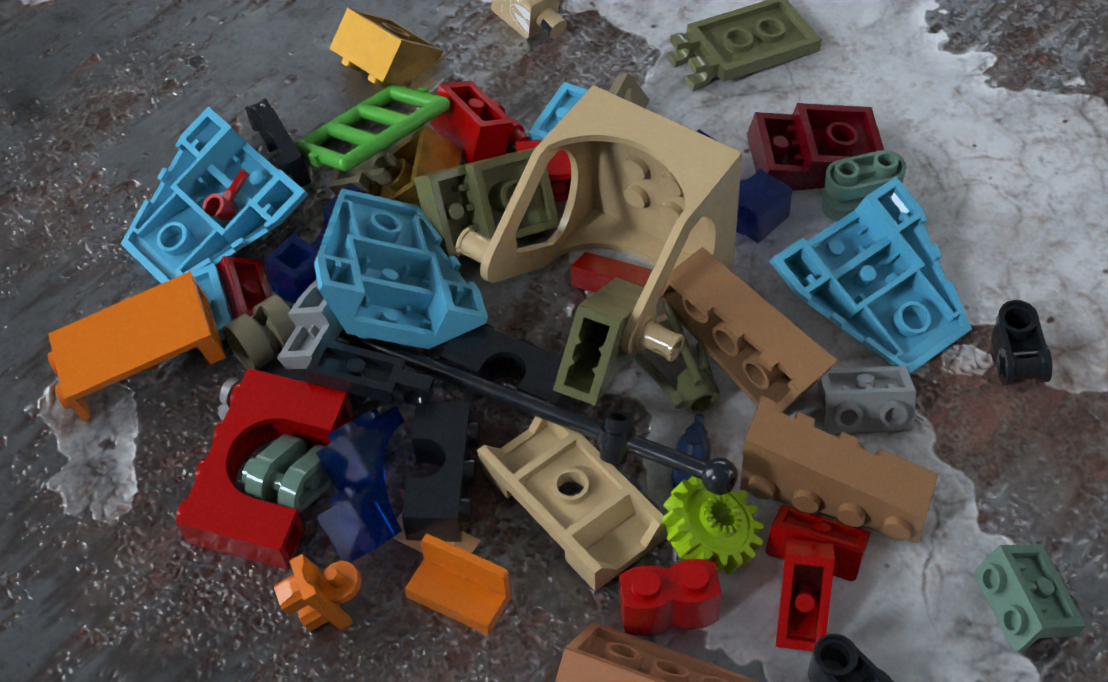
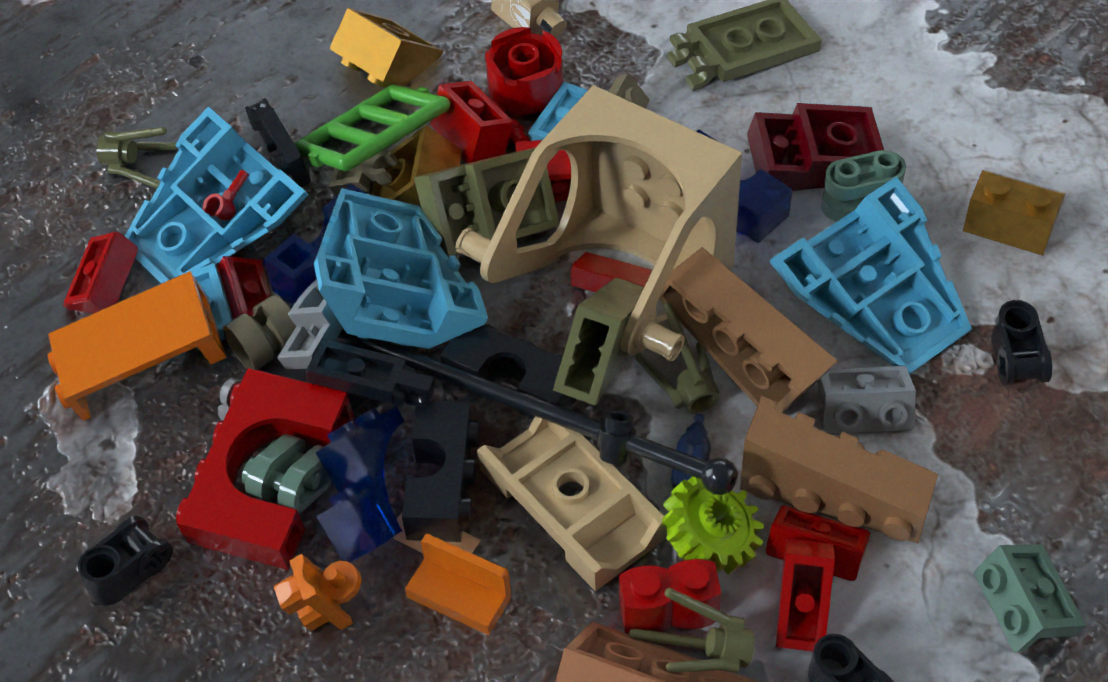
(101, 273): none -> red slope
(120, 149): none -> olive plant
(125, 558): none -> black piece
(523, 70): none -> red brick
(729, 644): none -> olive plant
(1013, 211): none -> pearl gold slope

